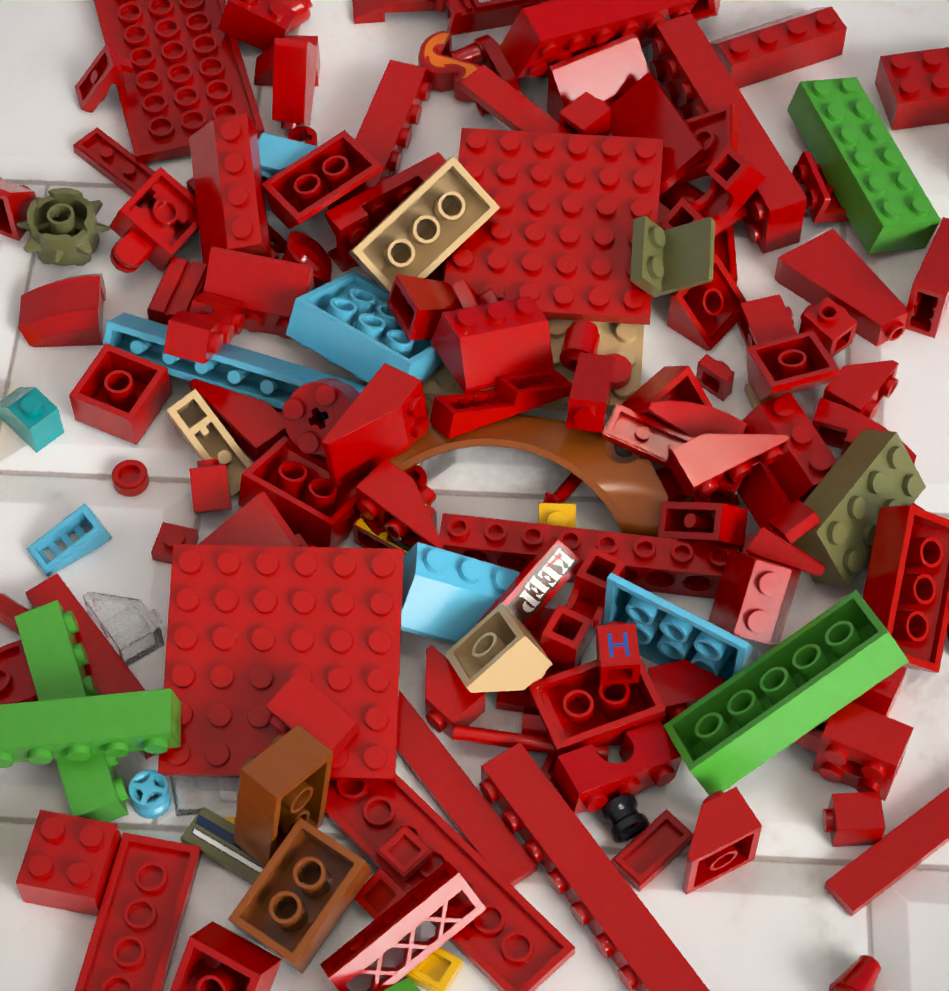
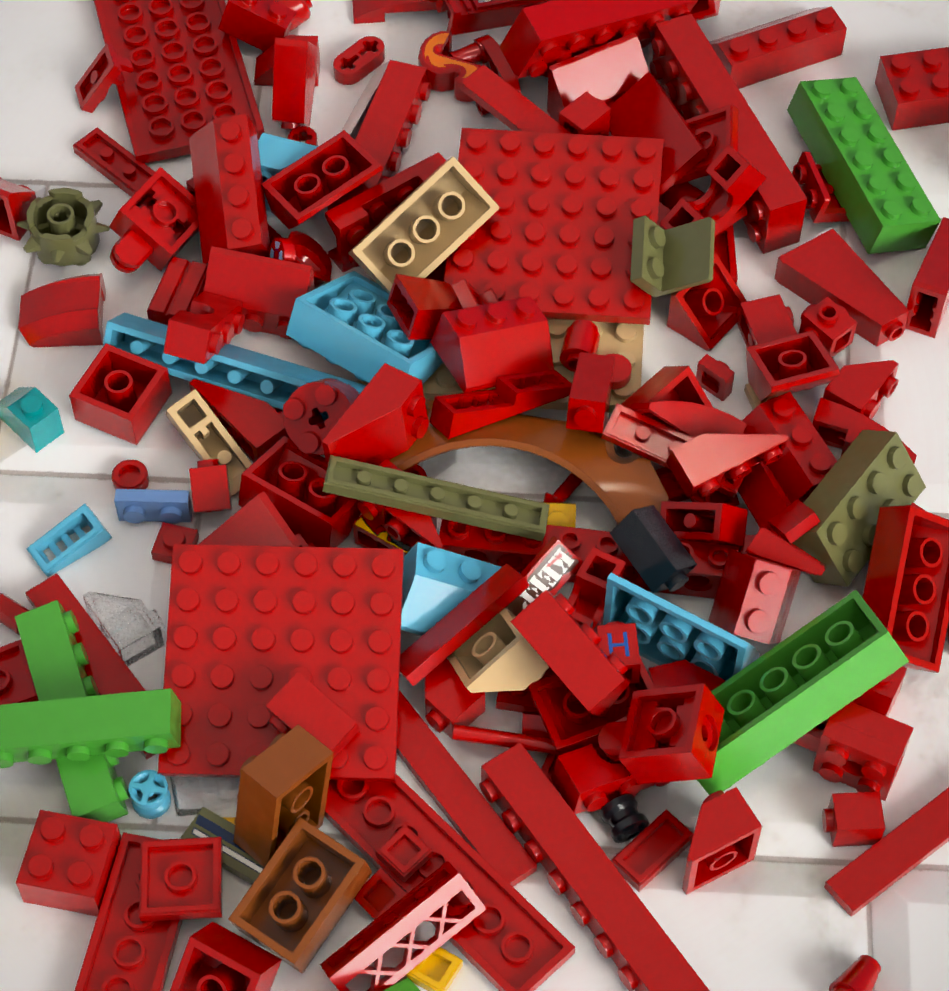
(153, 505): none -> medium blue plate
(180, 879): none -> red tile
(282, 249): none -> red tile
(356, 58): none -> red beam
(364, 99): none -> white sticker
(436, 498): none -> olive tile
(461, 623): none -> red tile
(573, 652): none -> red slope
(653, 549): none -> black brick
(667, 734): none -> red brick

